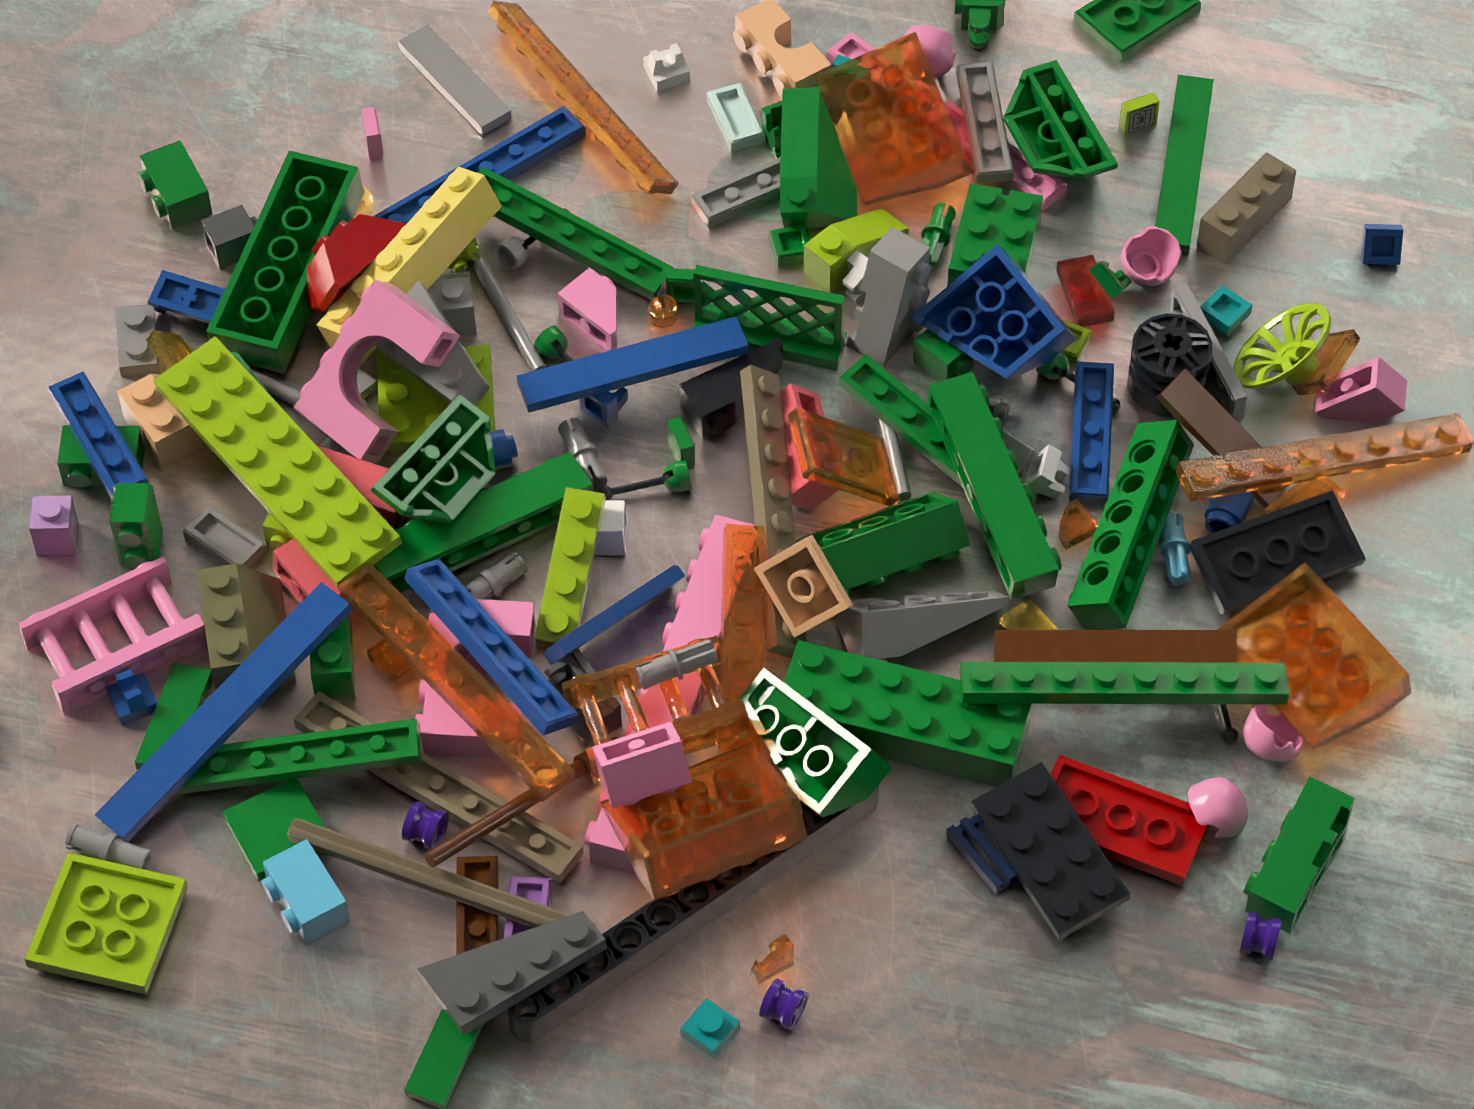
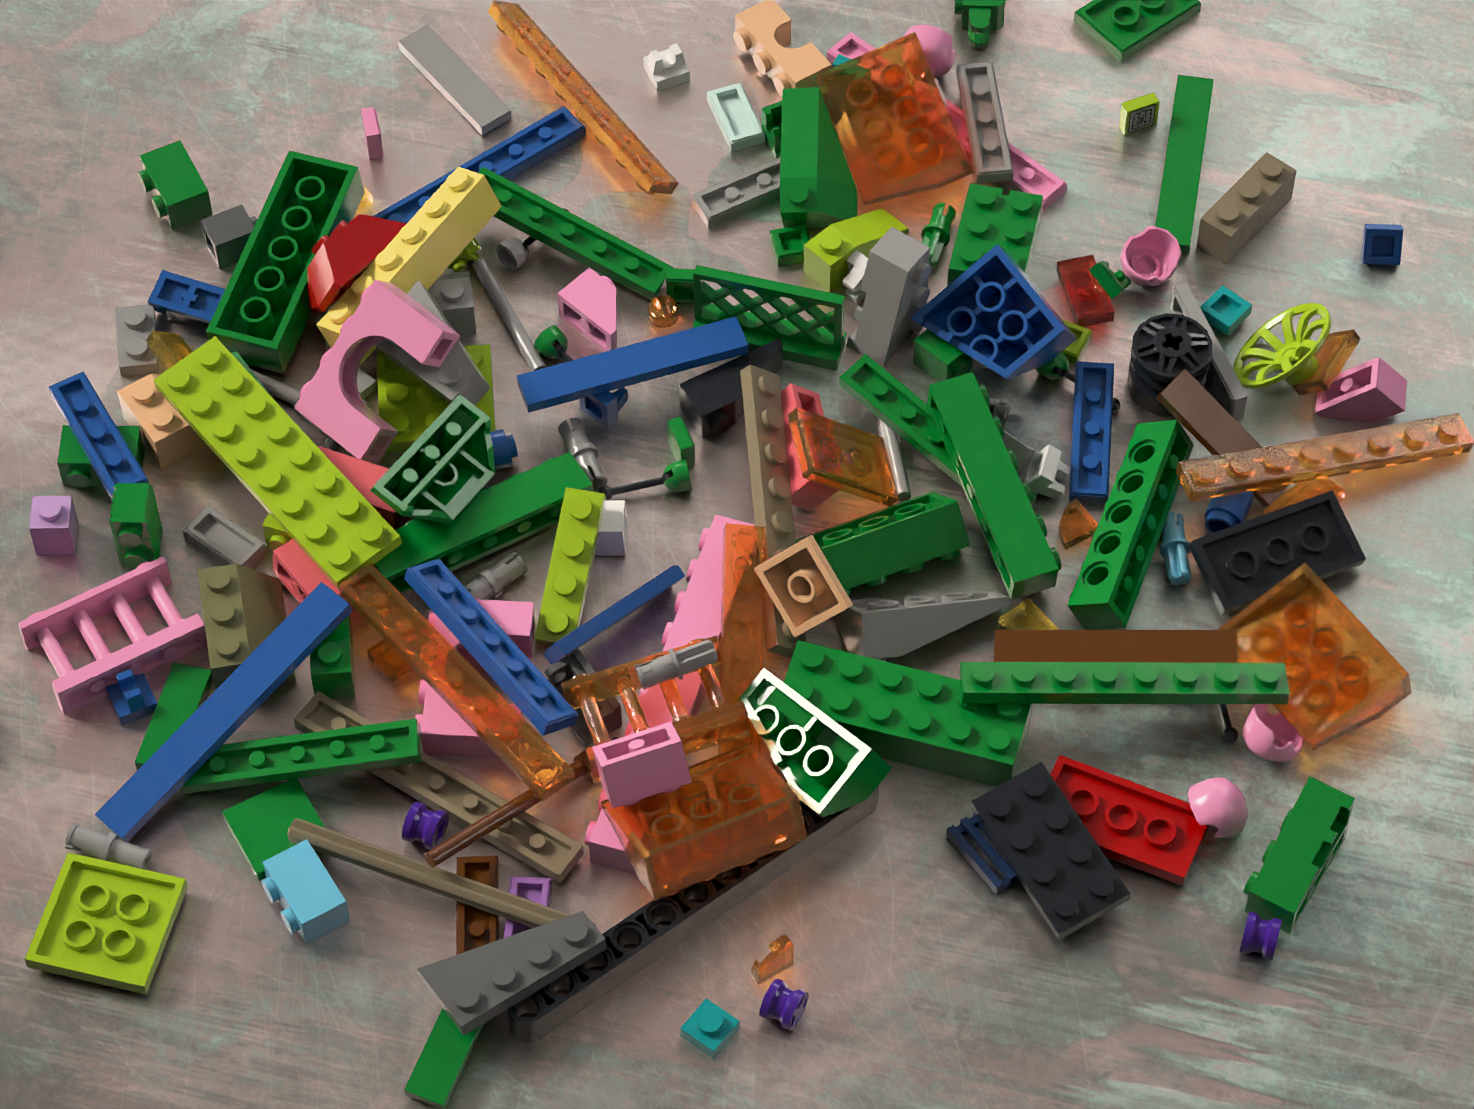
(1055, 127): green wedge -> none

